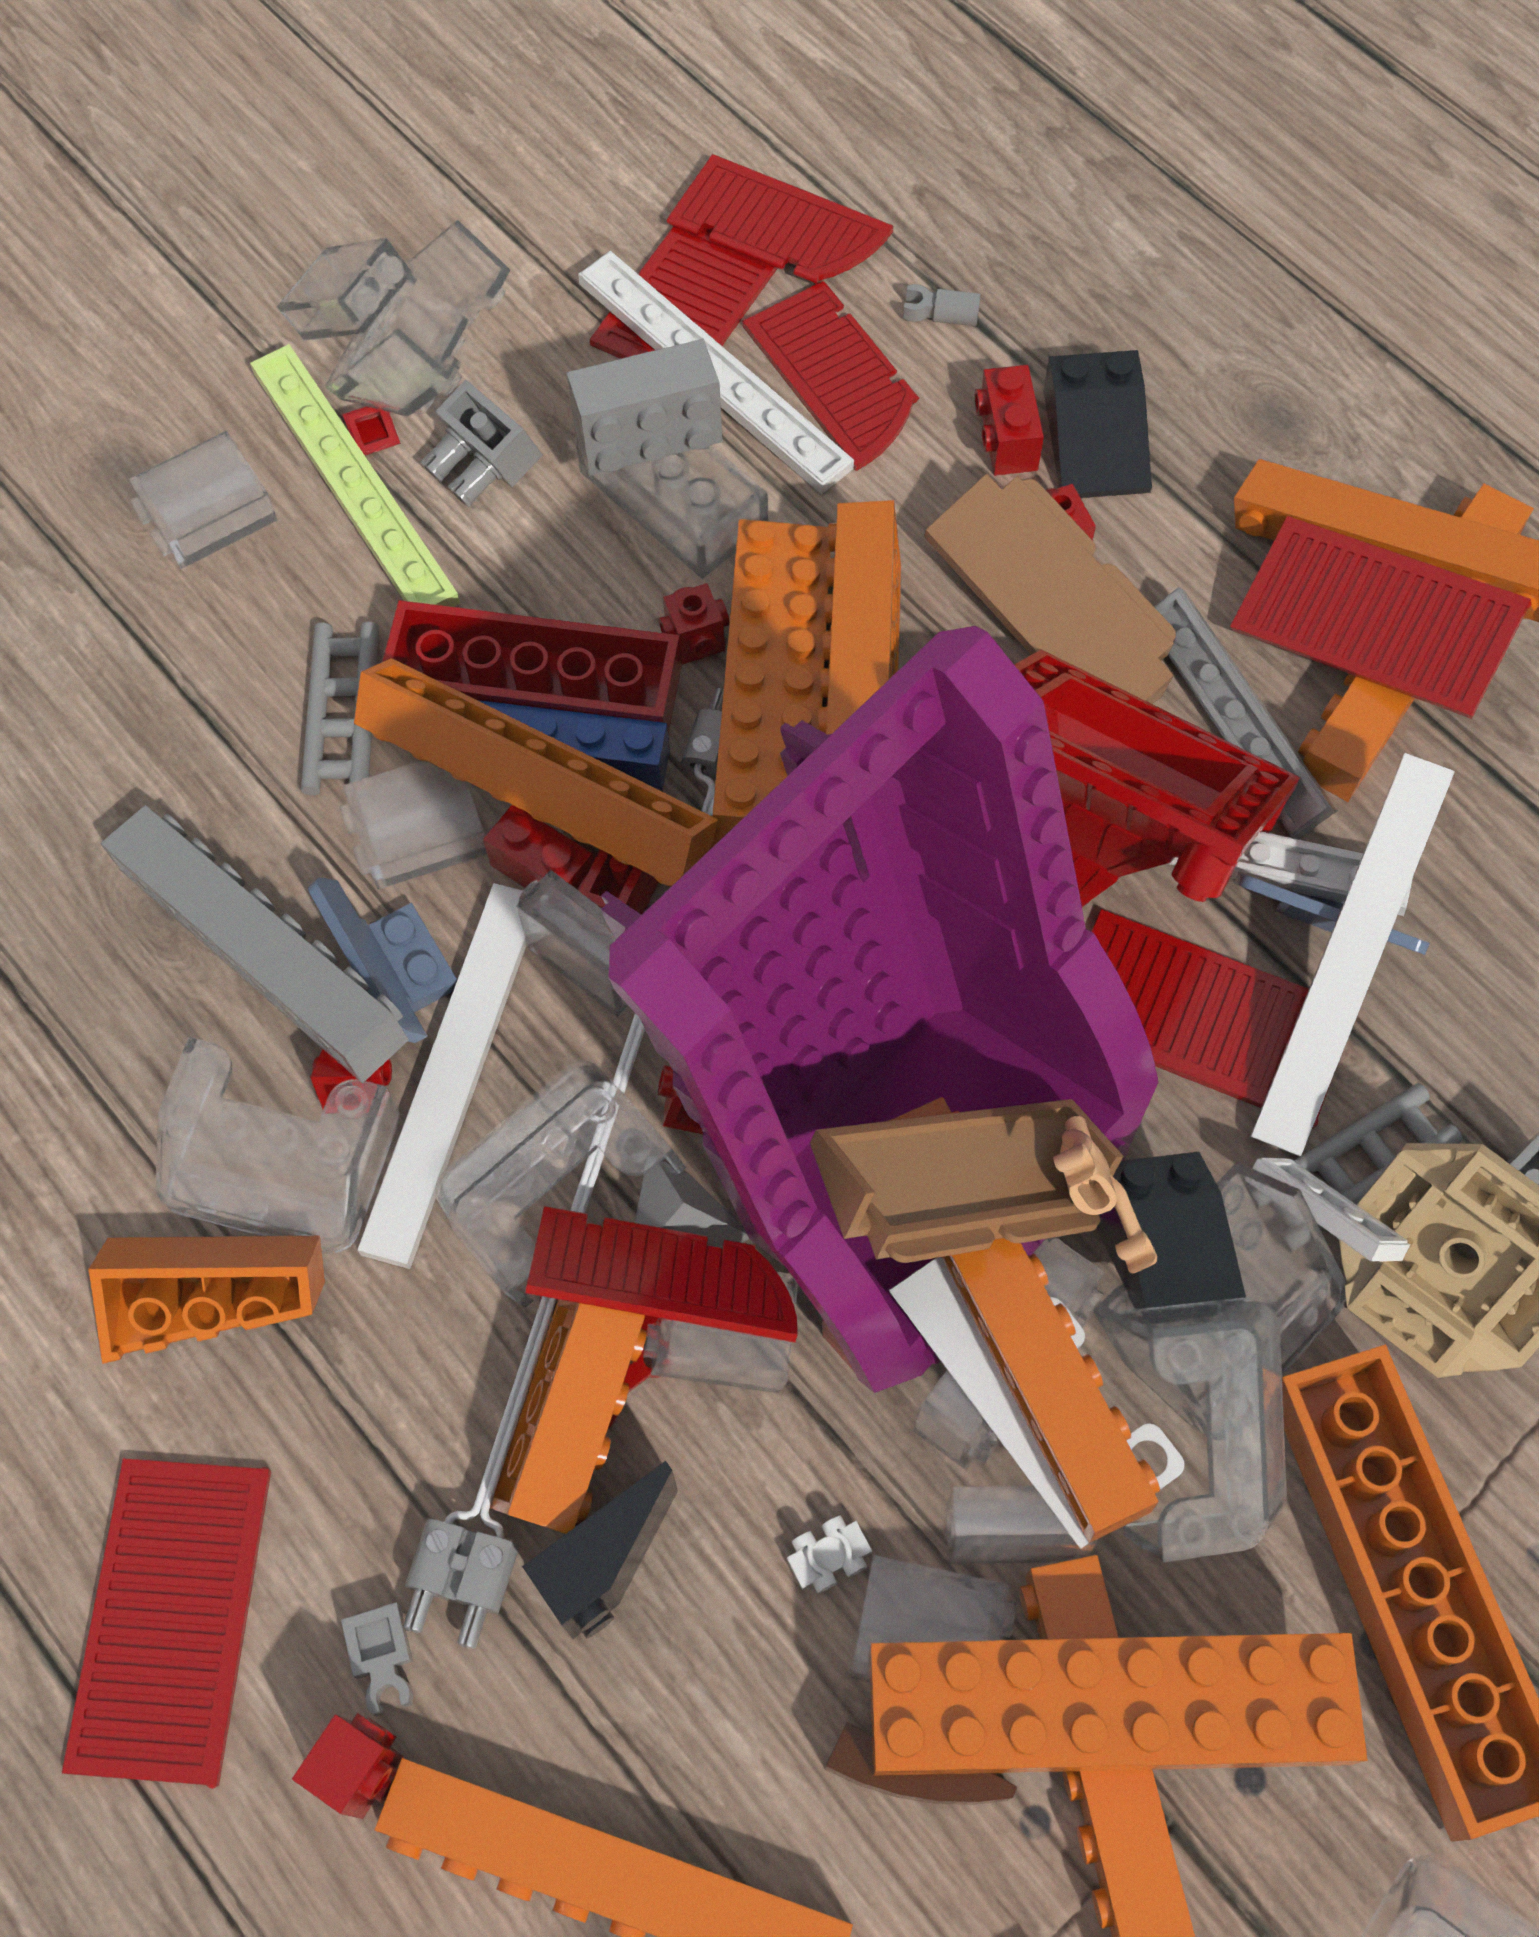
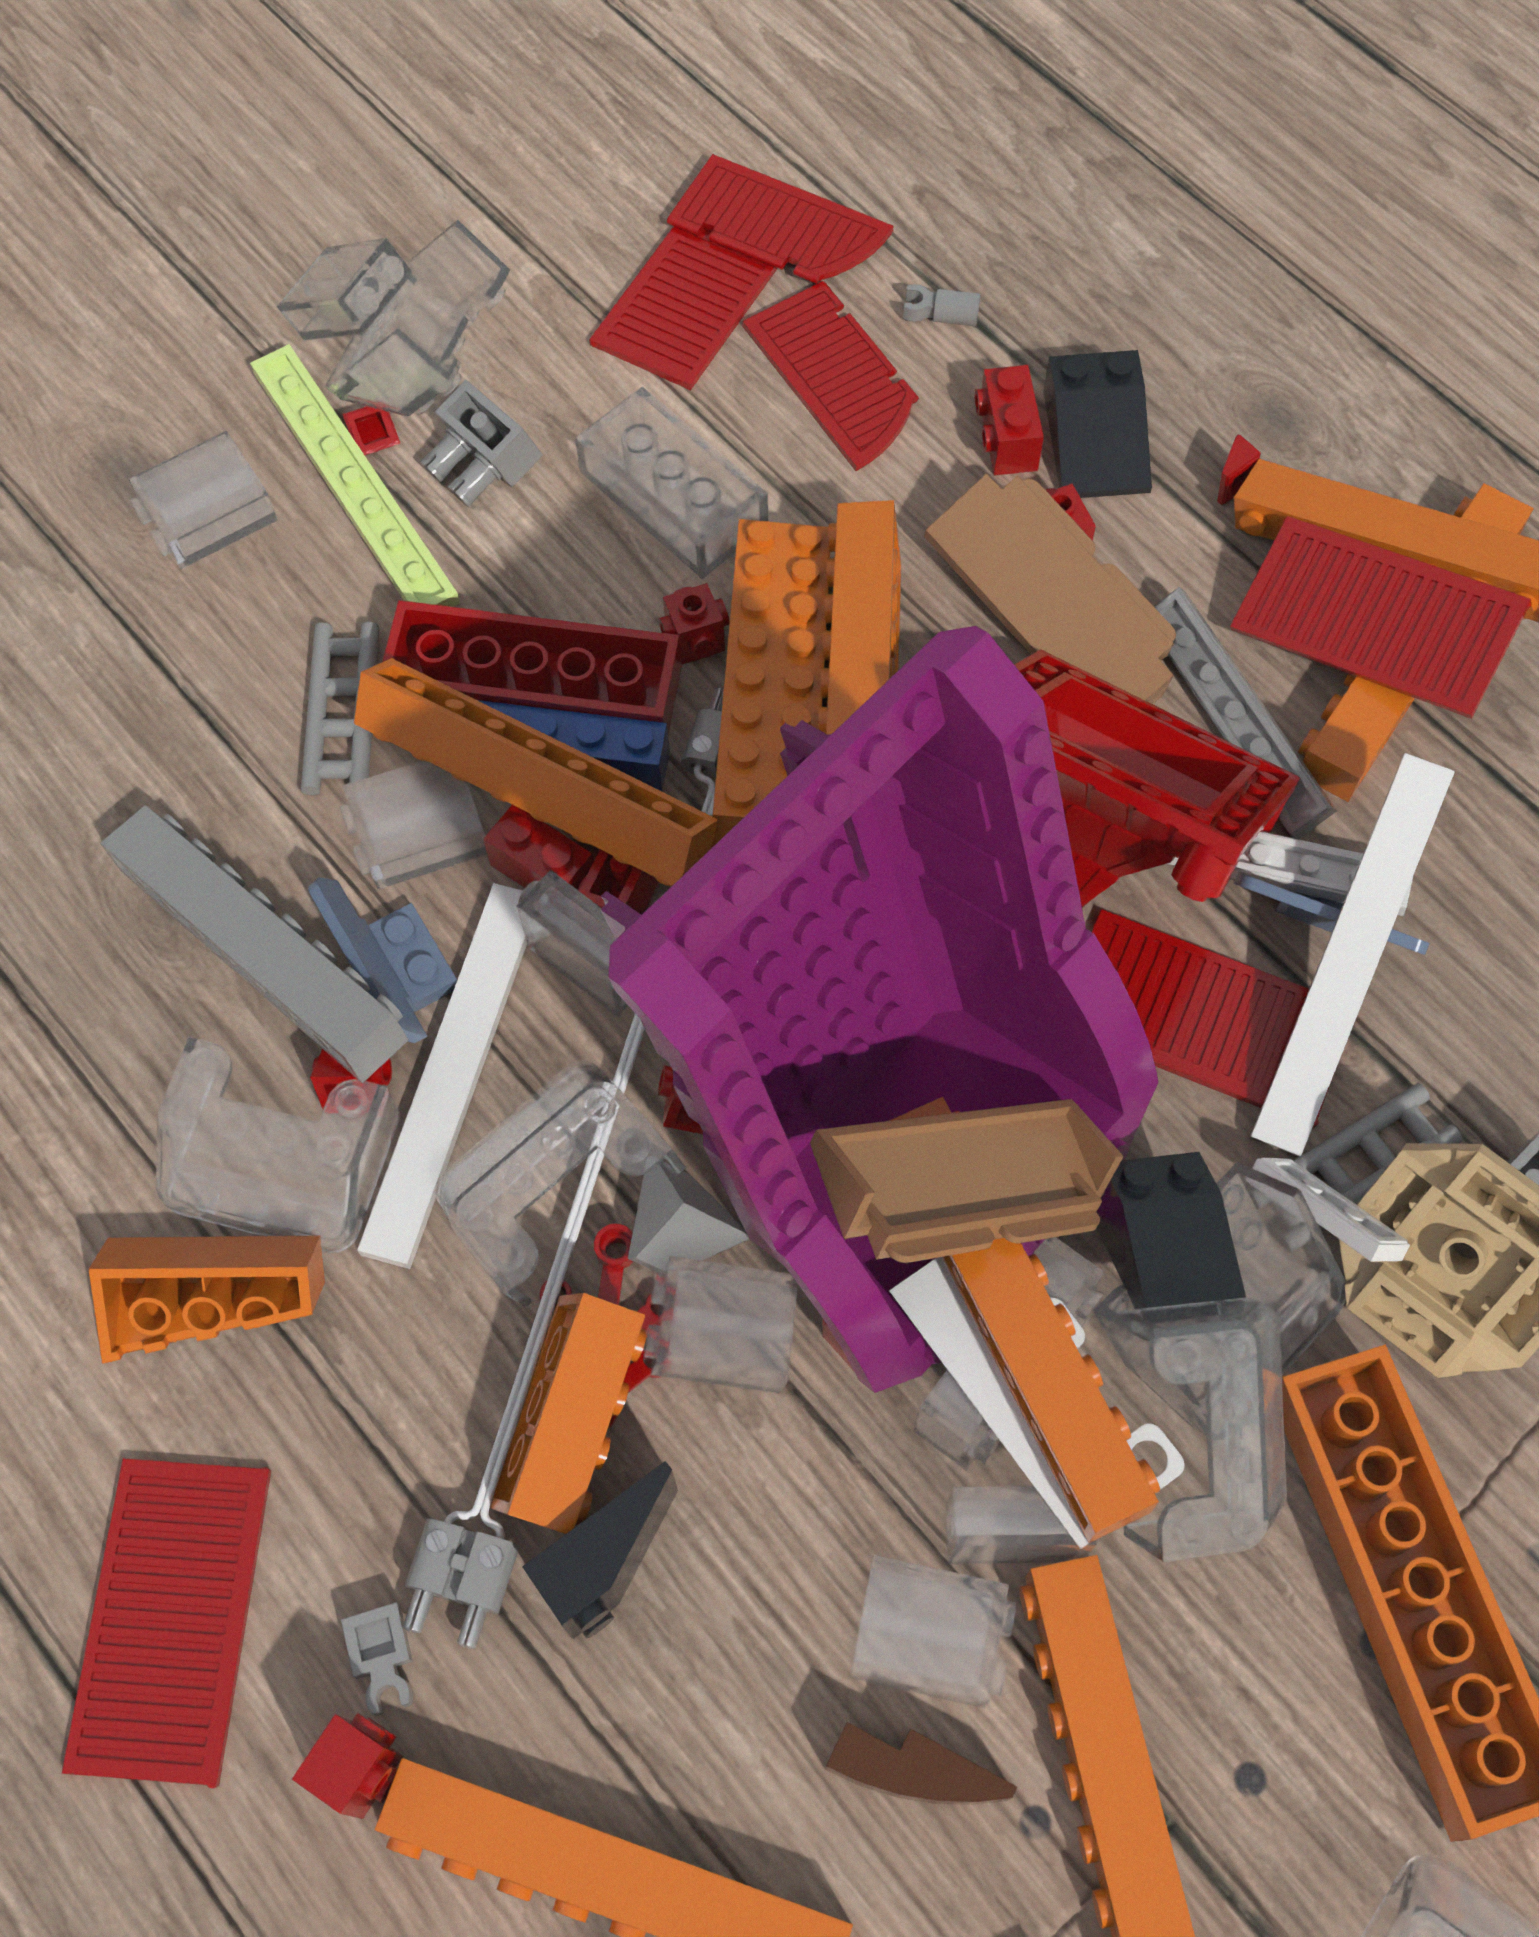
(646, 406): light grey brick -> none
(660, 1274): red piece -> none
(741, 391): white tile -> none
(819, 1560): white piece -> none
(1097, 1191): light nougat piece -> none
(1115, 1704): orange brick -> none
(1237, 468): none -> red slope

